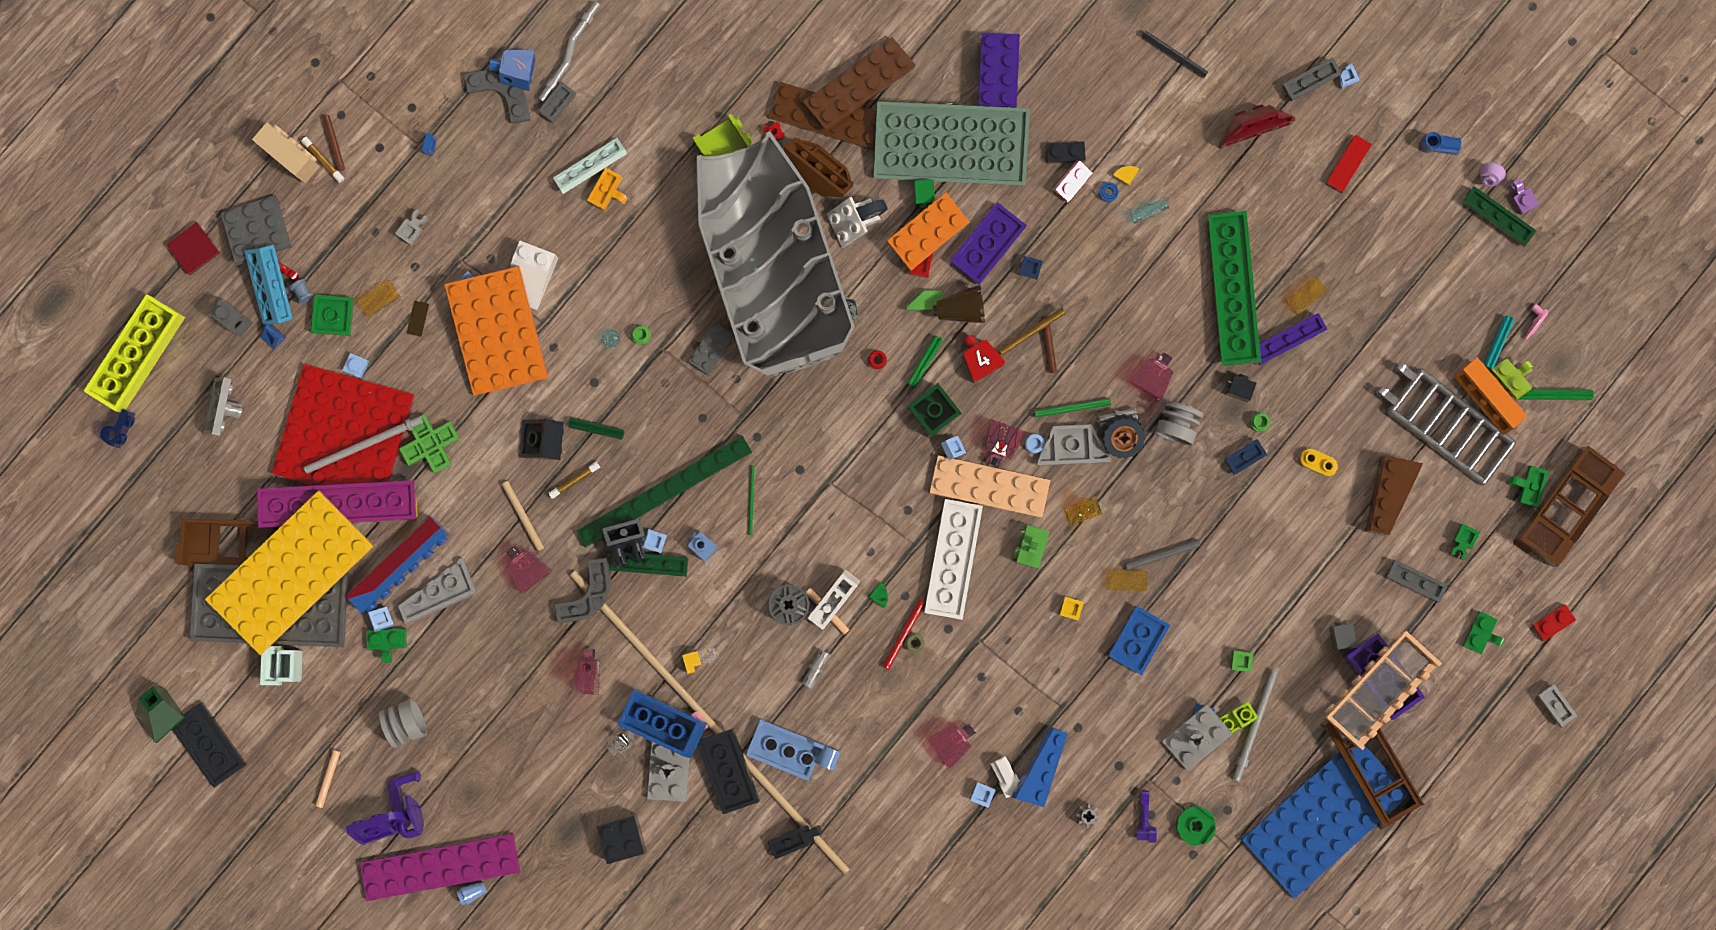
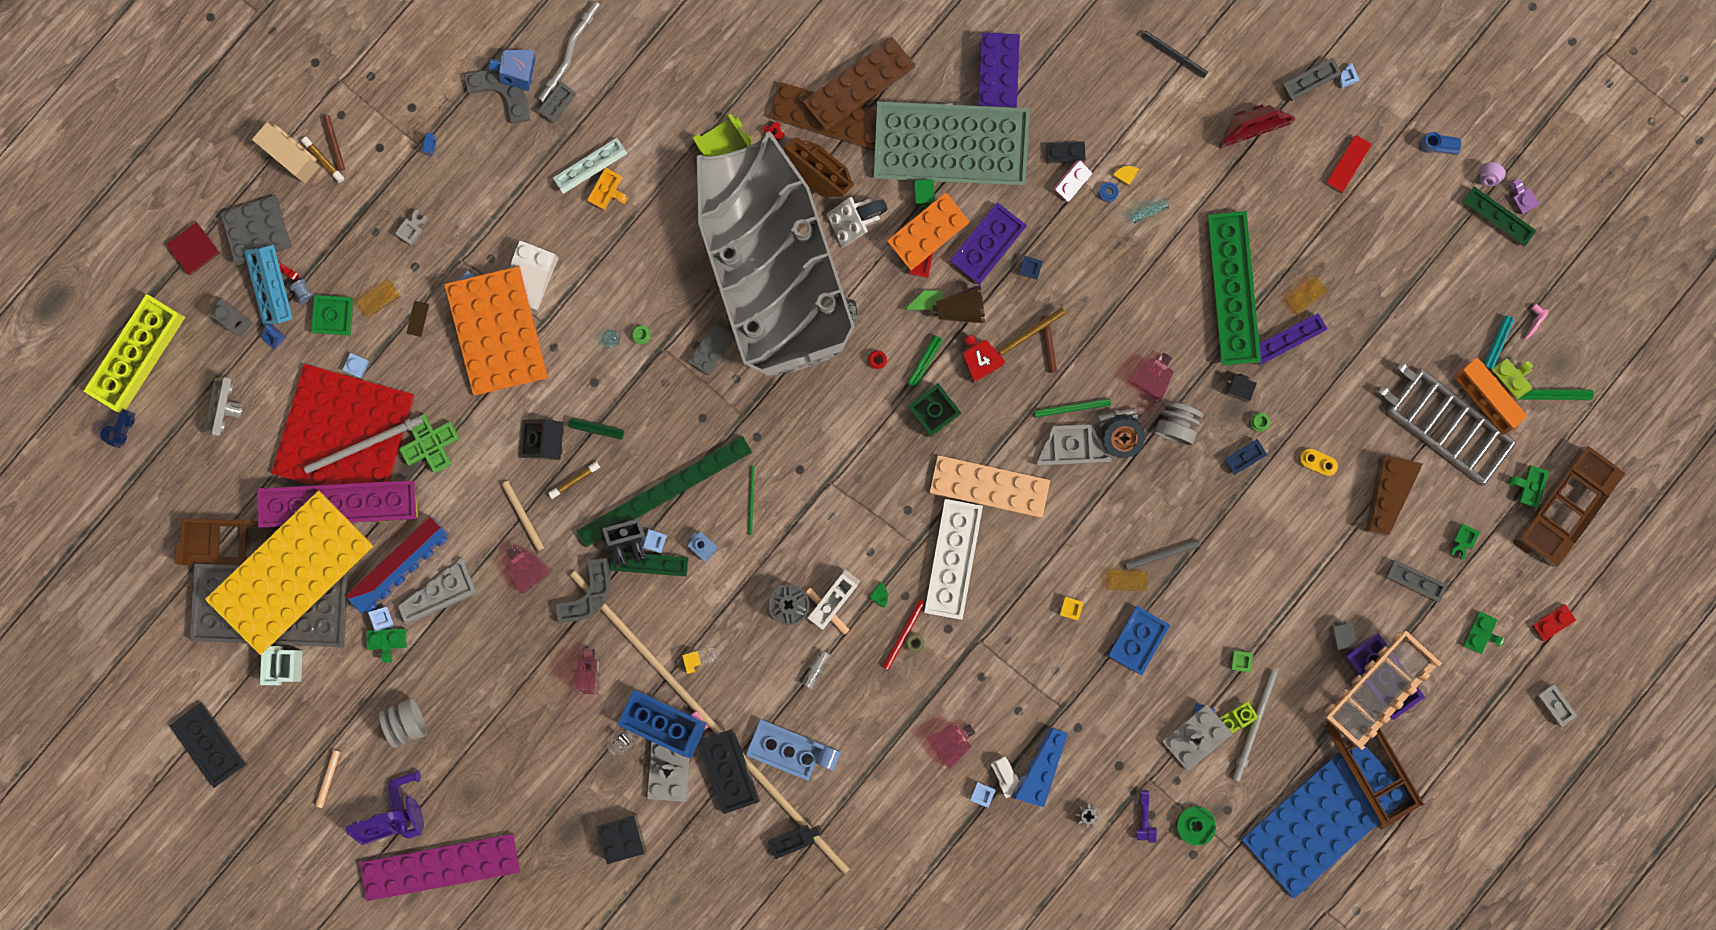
(158, 712): dark green slope -> none
(471, 892): medium blue cone -> none
(953, 448): light blue plate -> none
(1002, 441): clear pink torso -> none
(1031, 547): bright green brick -> none
(1034, 443): light blue tile -> none
(1083, 510): clear yellow slope -> none

